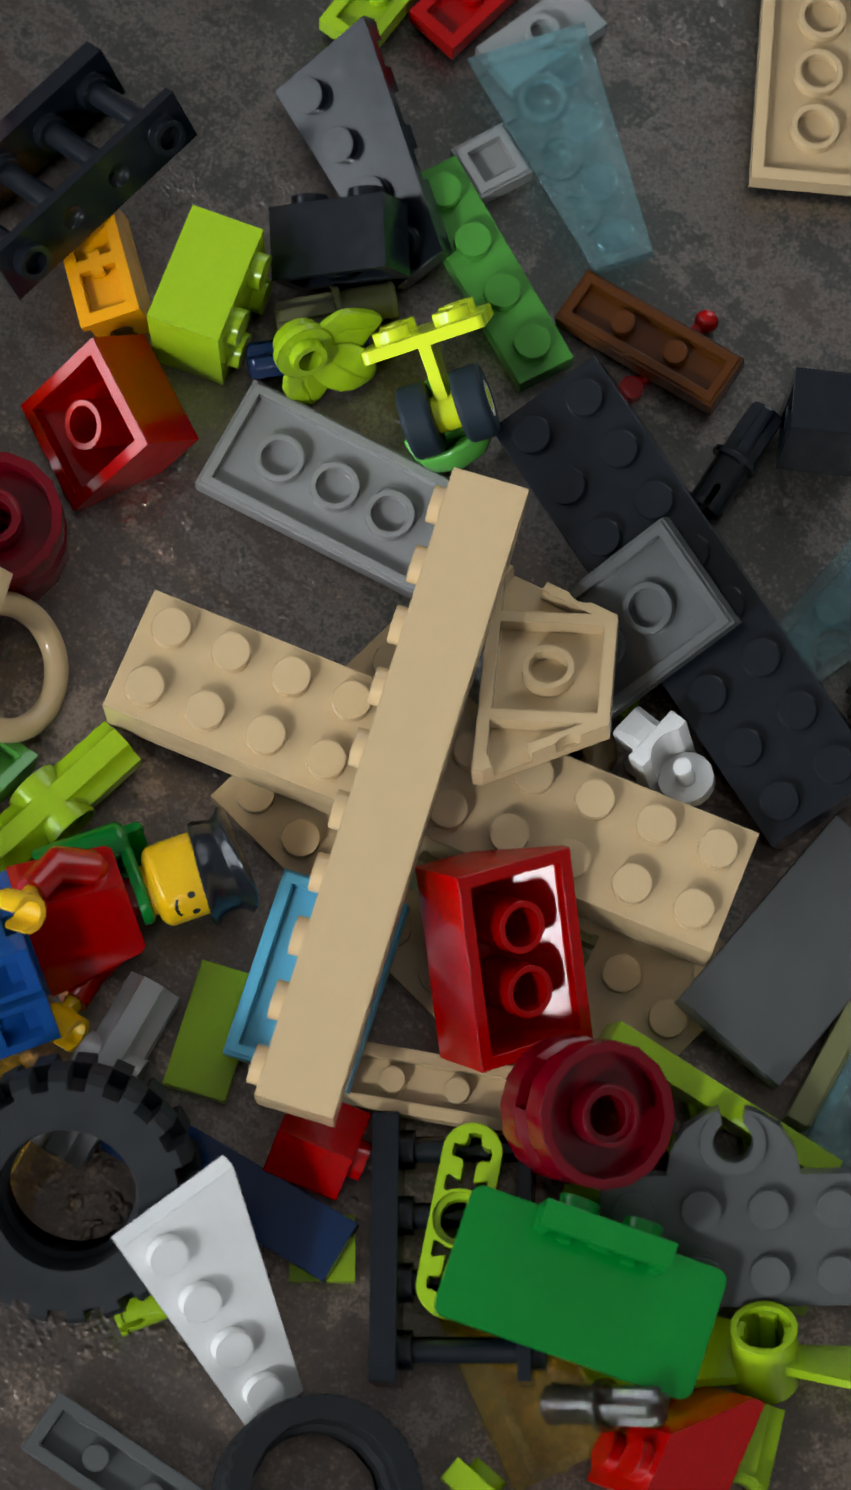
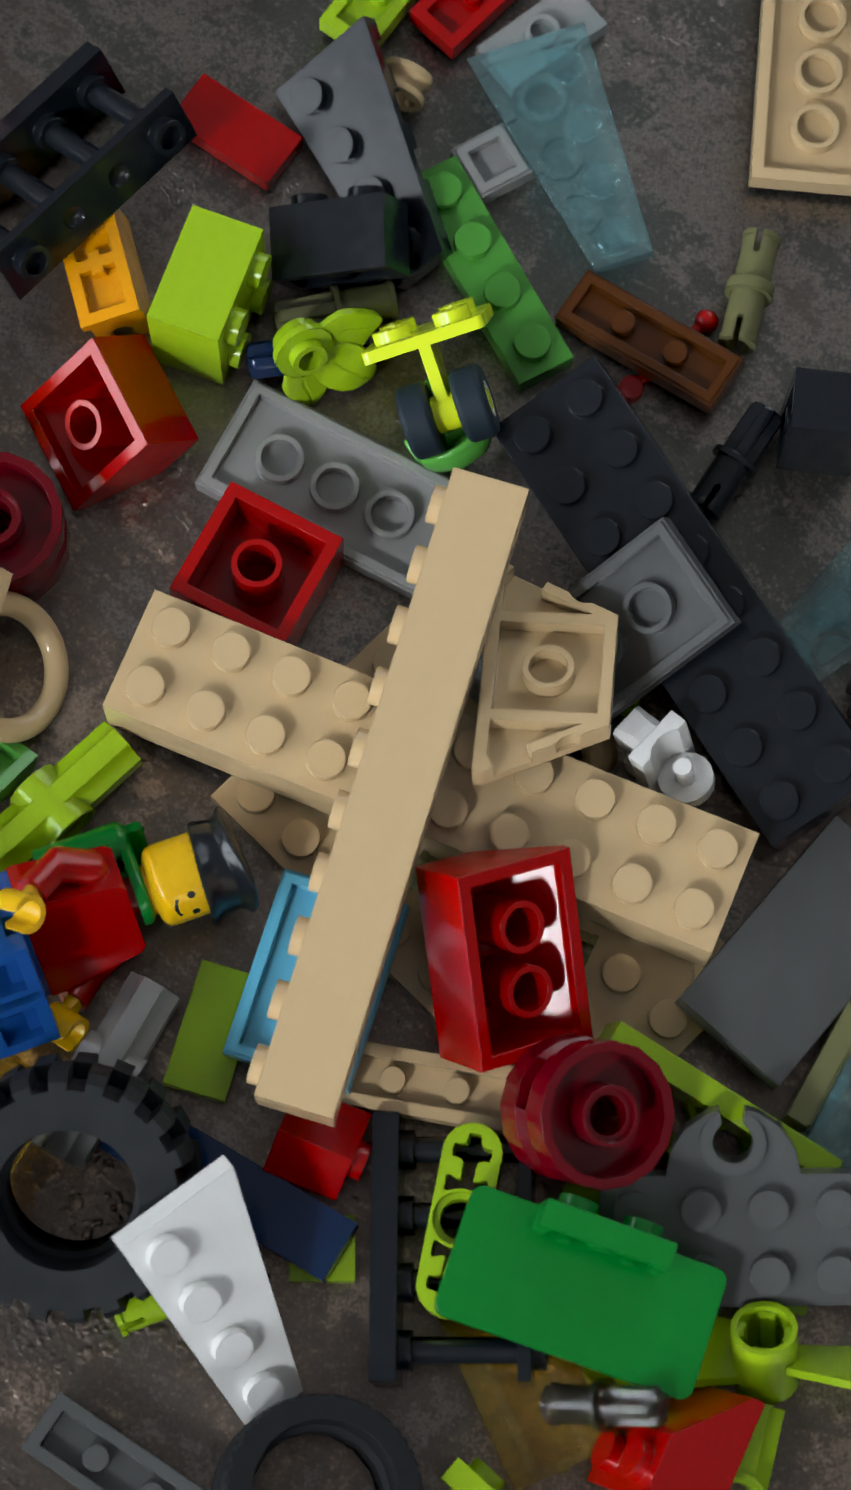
(239, 132): none -> red tile
(260, 565): none -> red brick
(411, 82): none -> tan bush
(749, 290): none -> olive pin

